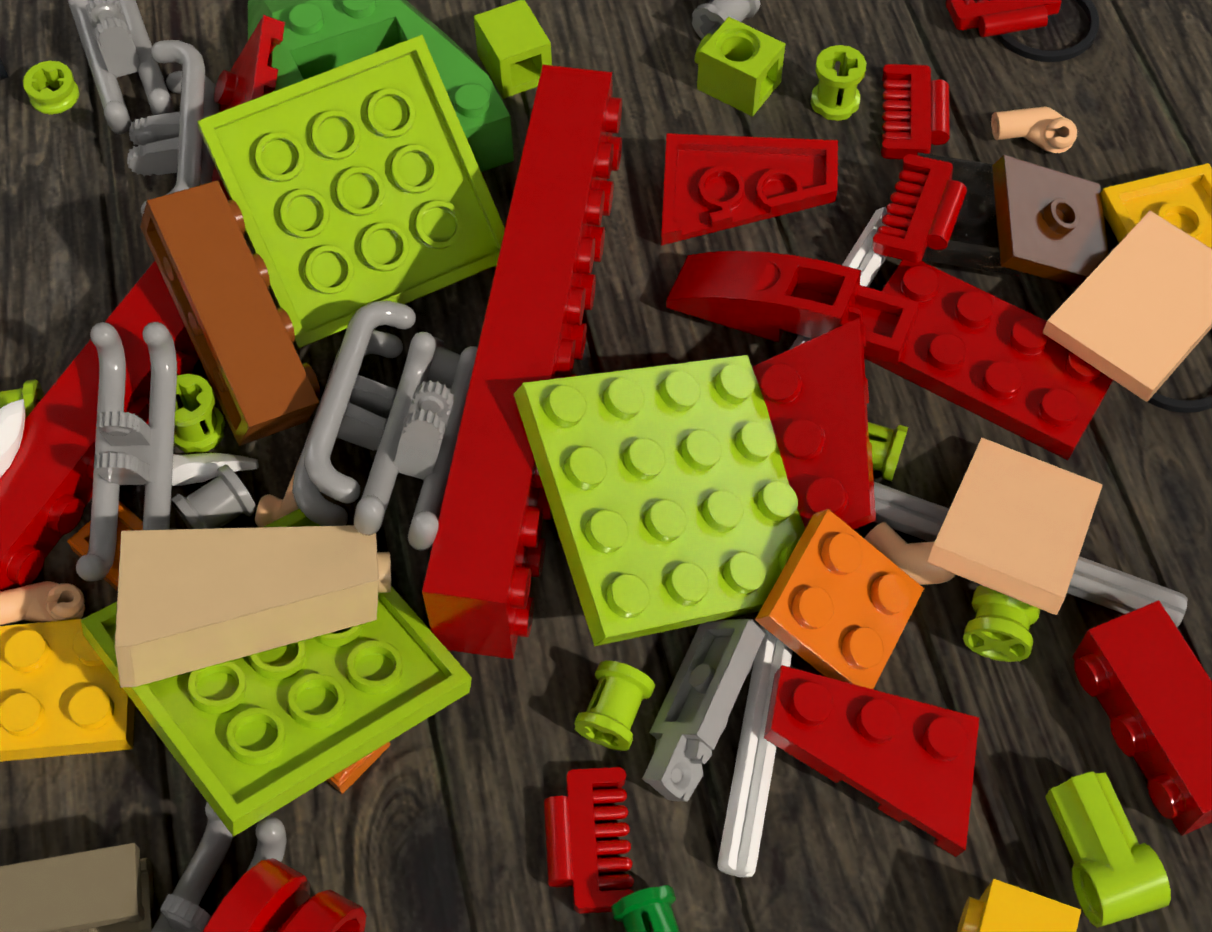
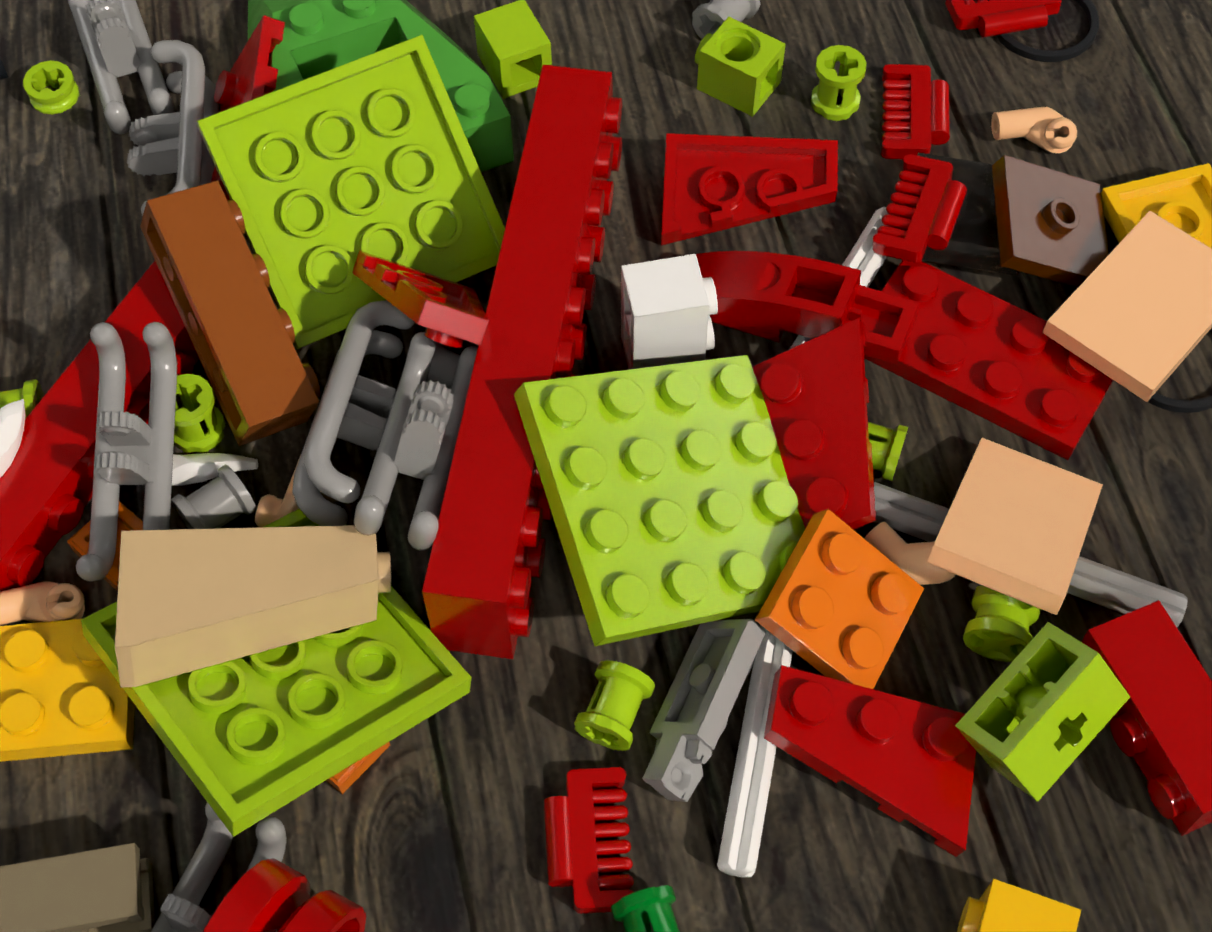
(442, 306): none -> red wing
(666, 312): none -> white brick
(1043, 710): none -> lime brick
(1110, 868): lime piece -> none

